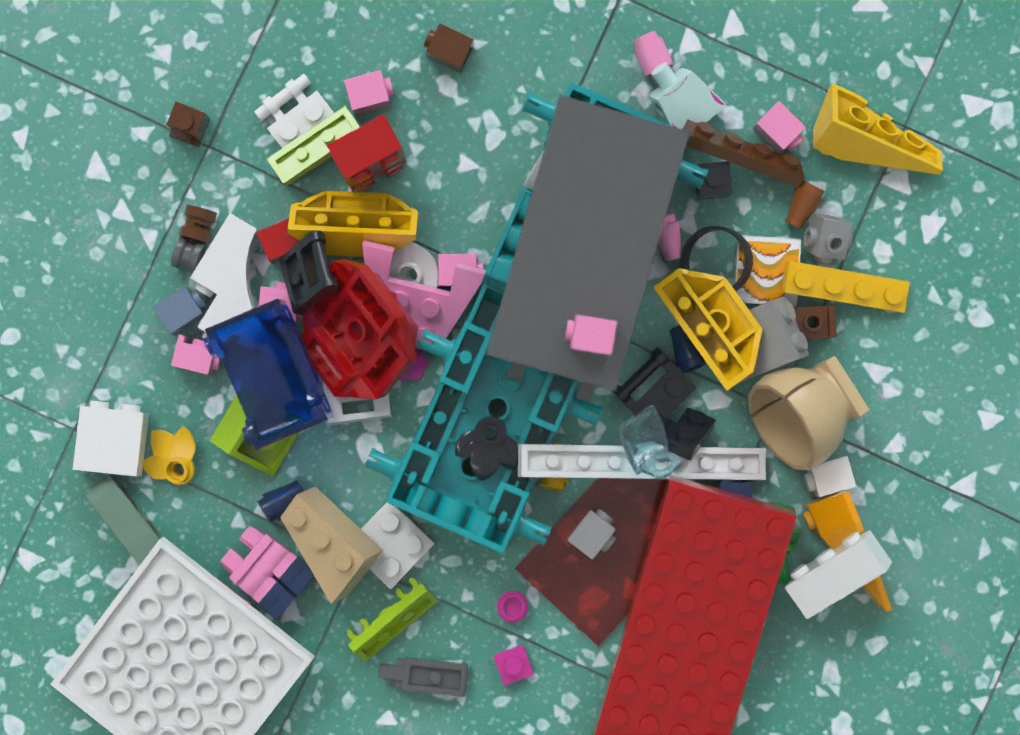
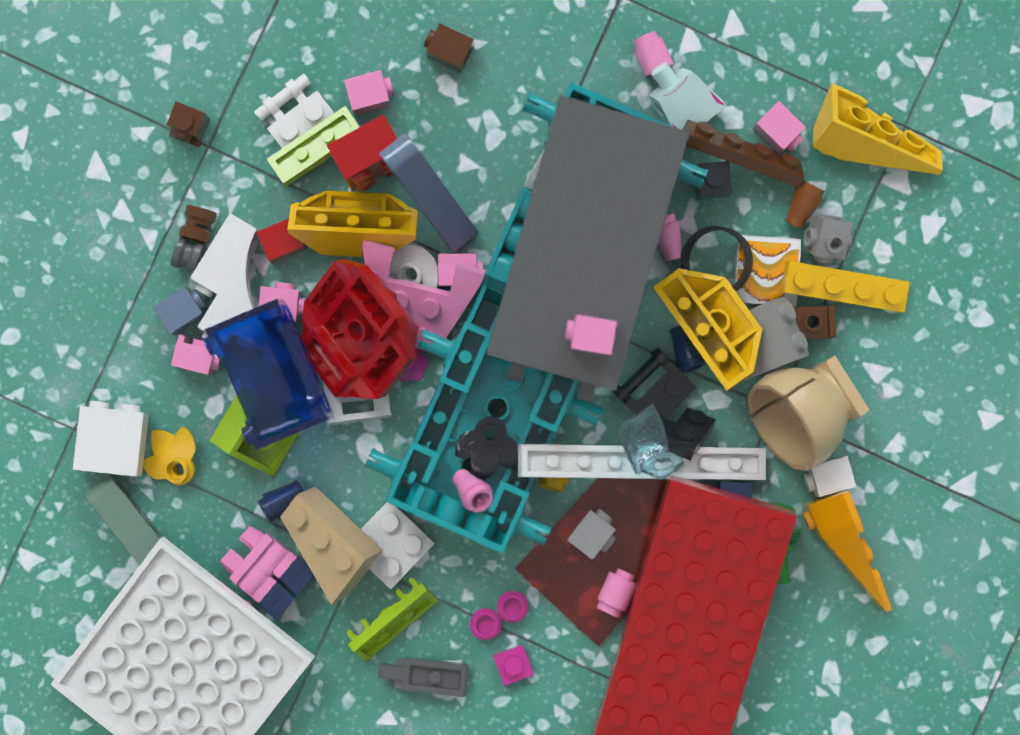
(300, 276): black plate -> none
(428, 192): none -> sand blue beam
(473, 492): none -> bright pink cone
(485, 624): none -> dark pink plate
(616, 593): none -> bright pink brick
(837, 573): white wedge -> none

